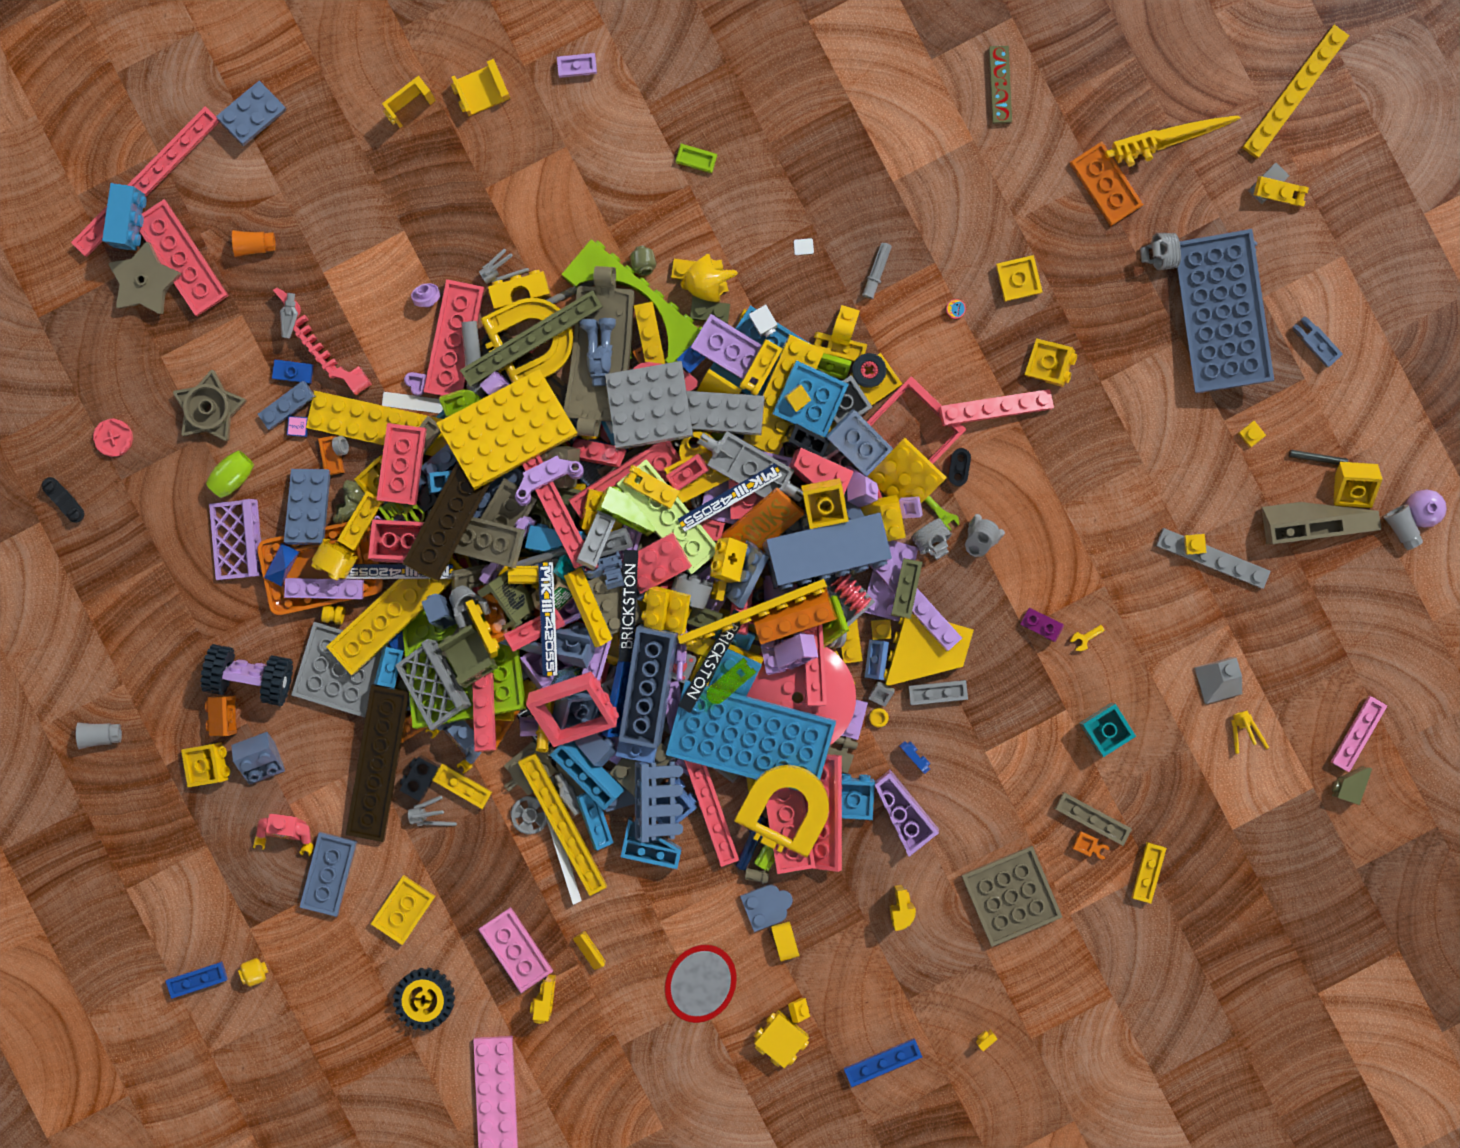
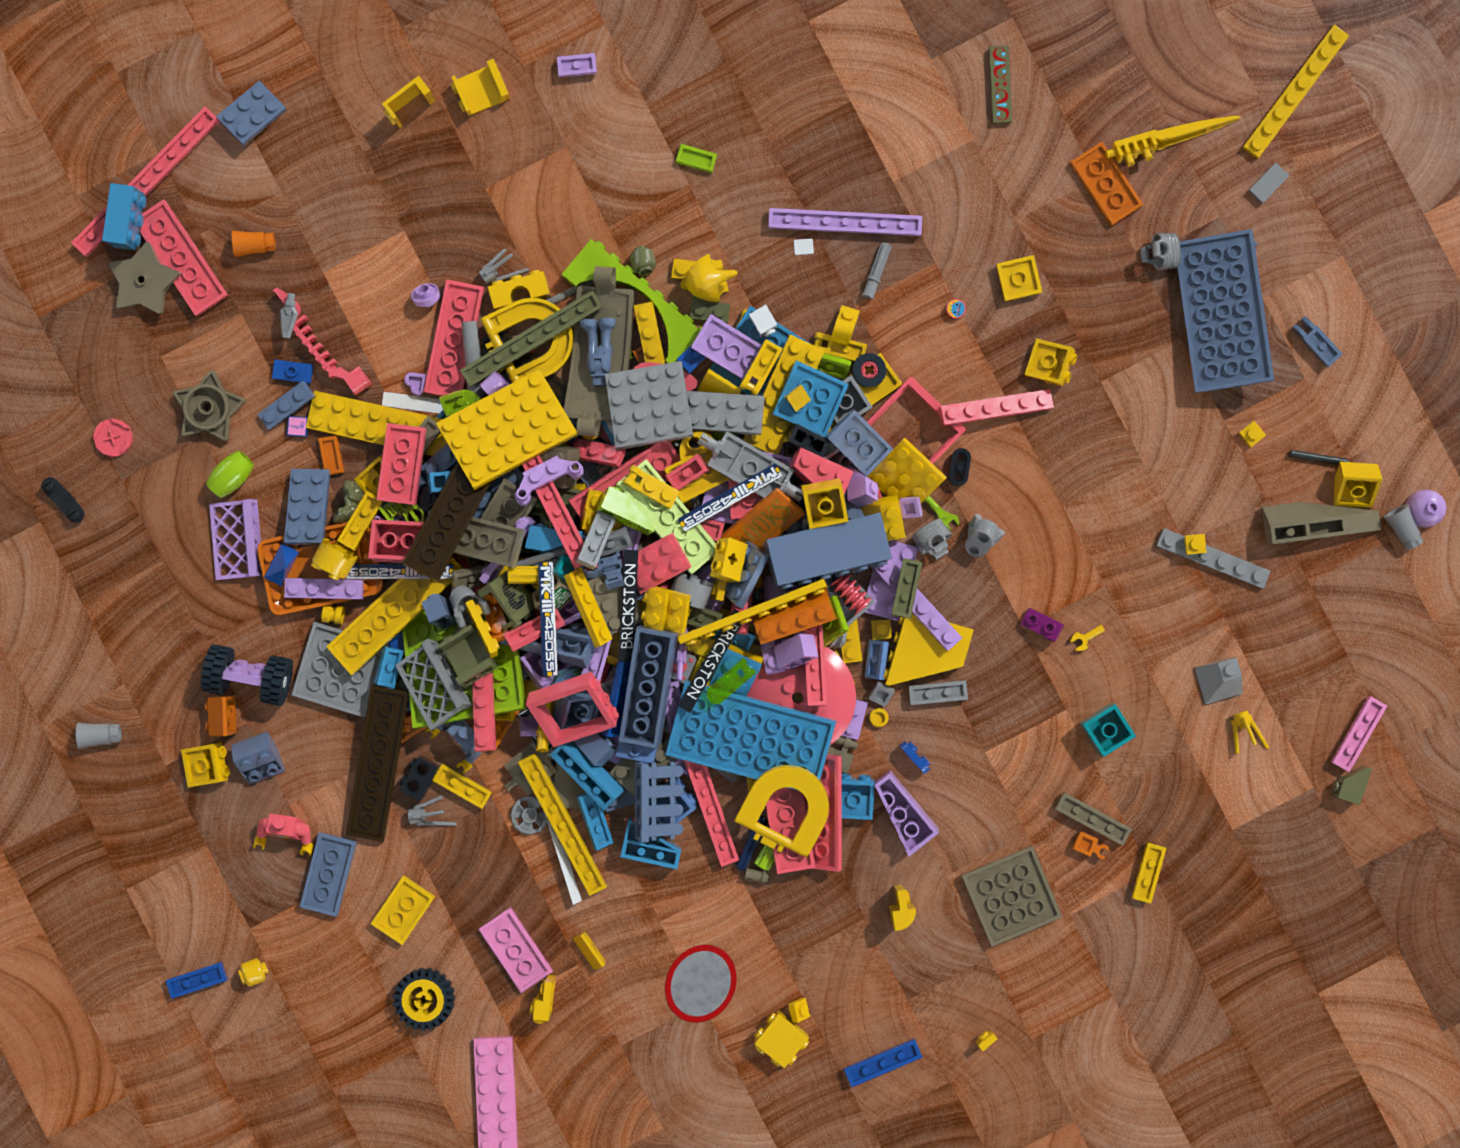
(340, 445): light grey tile -> none
(567, 794): light grey piece -> none
(766, 906): sand blue plate -> none
(785, 941): yellow beam -> none
(845, 222): none -> lavender plate
(1280, 191): yellow plate -> none

